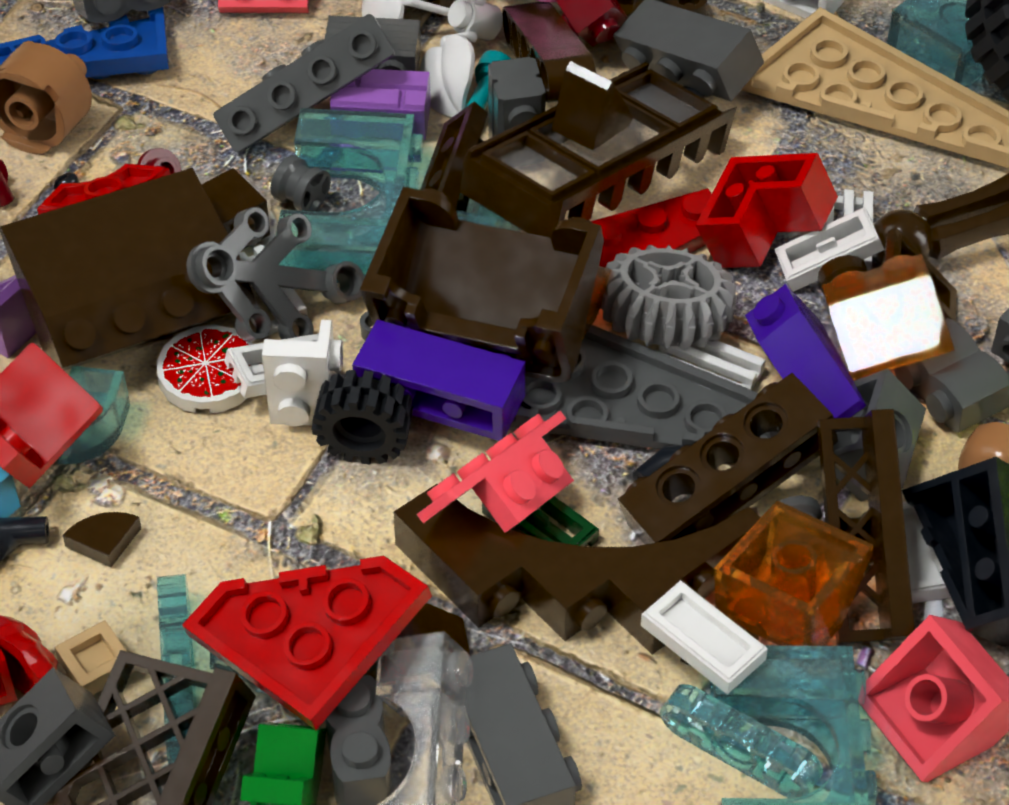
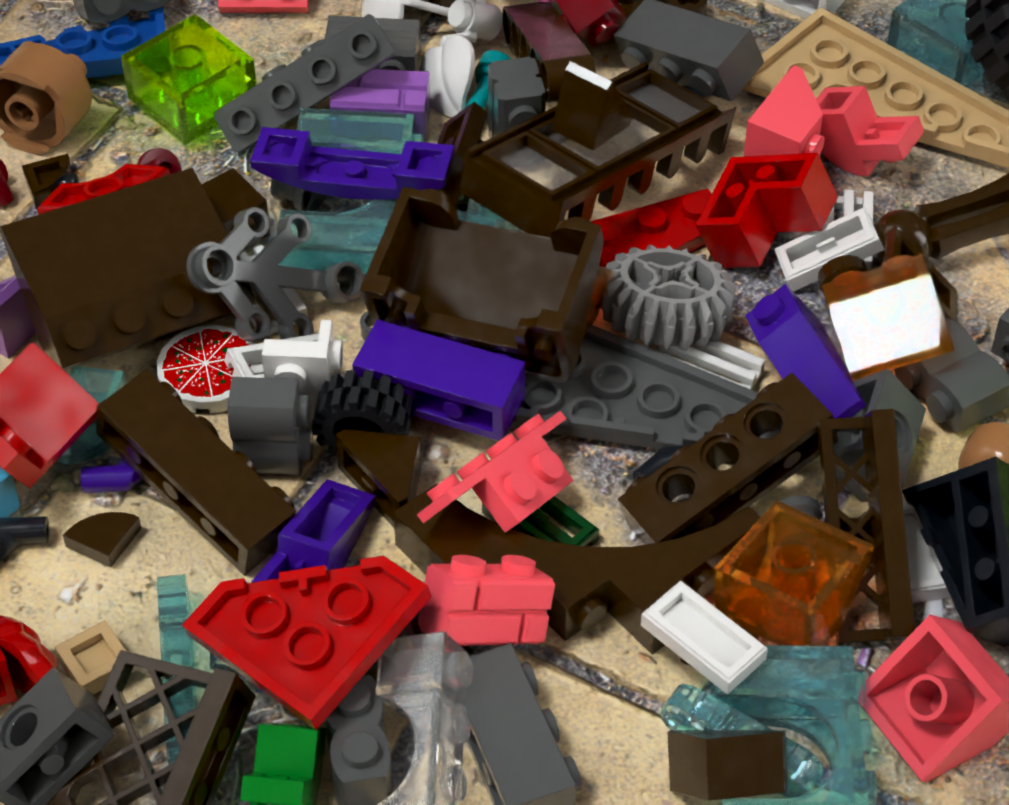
(42, 174): none -> dark brown tile
(109, 478): none -> dark purple arm
(187, 77): none -> clear neon green brick
(195, 470): none -> dark brown brick
(269, 424): none -> dark grey brick
(321, 531): none -> dark purple slope
(347, 172): none -> dark purple slope
(381, 466): none -> dark brown slope
(488, 601): none -> coral brick
(727, 763): none -> dark brown slope
(786, 120): none -> coral slope
(858, 137): none -> coral brick

